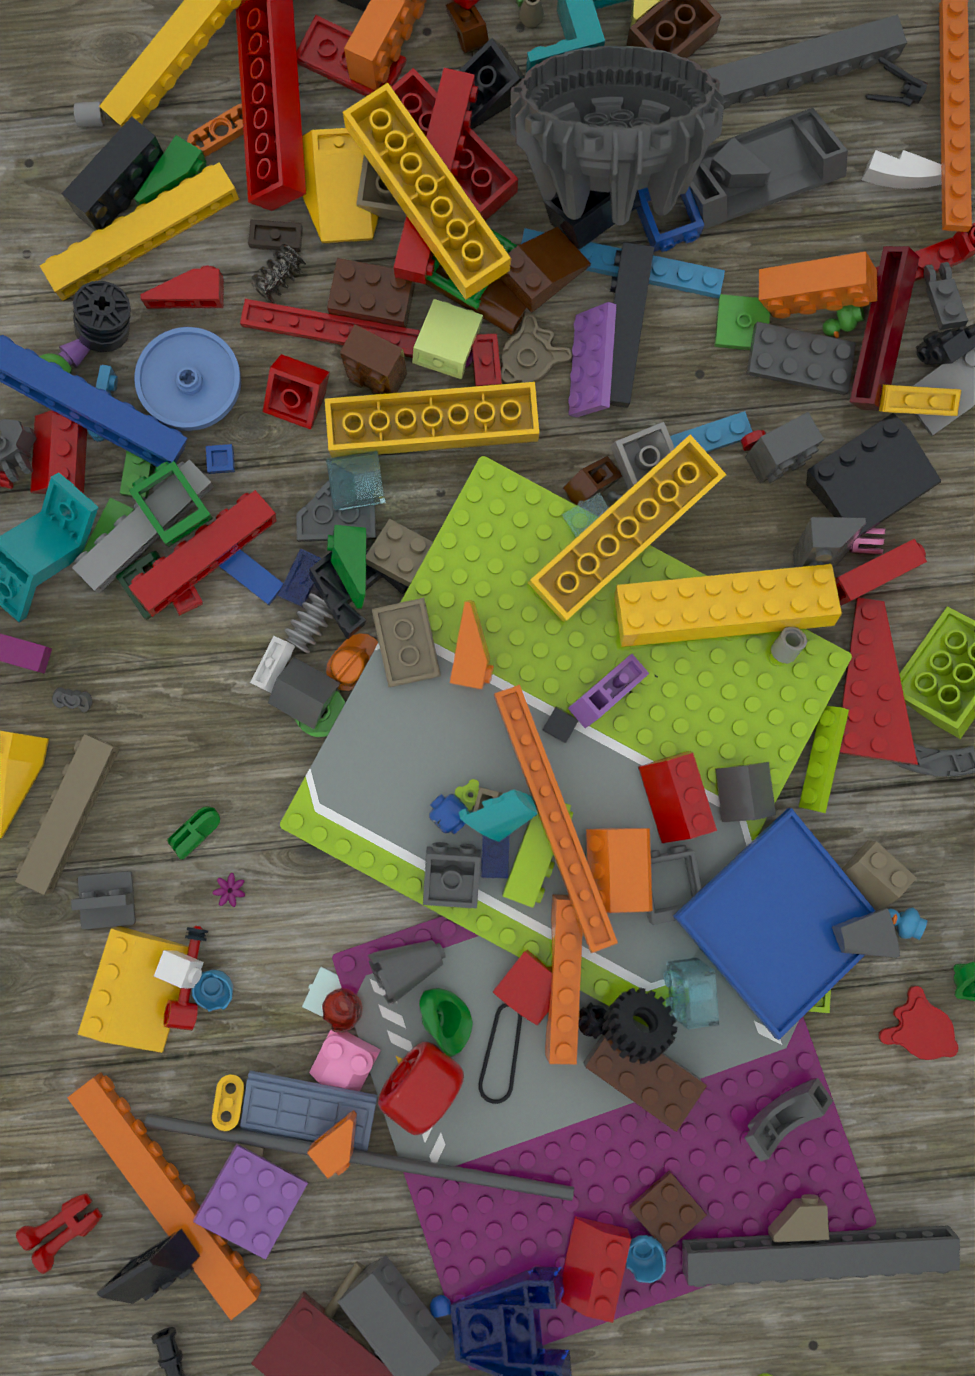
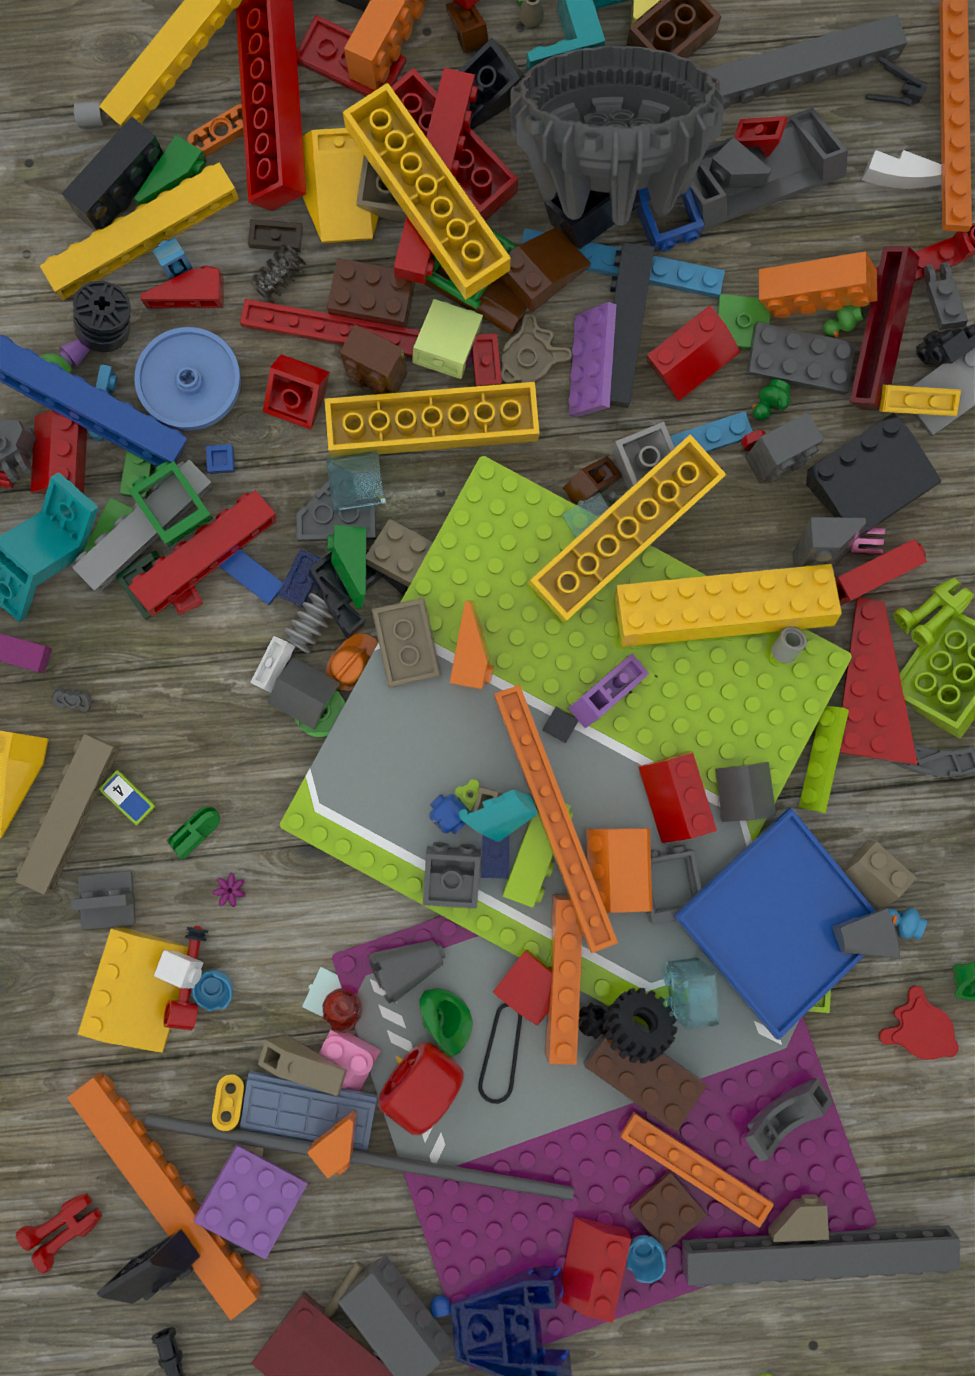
(127, 797): none -> tile
(172, 258): none -> dark azure slope
(301, 1065): none -> dark tan slope
(693, 353): none -> red slope
(696, 1169): none -> orange plate
(761, 132): none -> red slope
(772, 396): none -> green animal
(941, 596): none -> lime piece

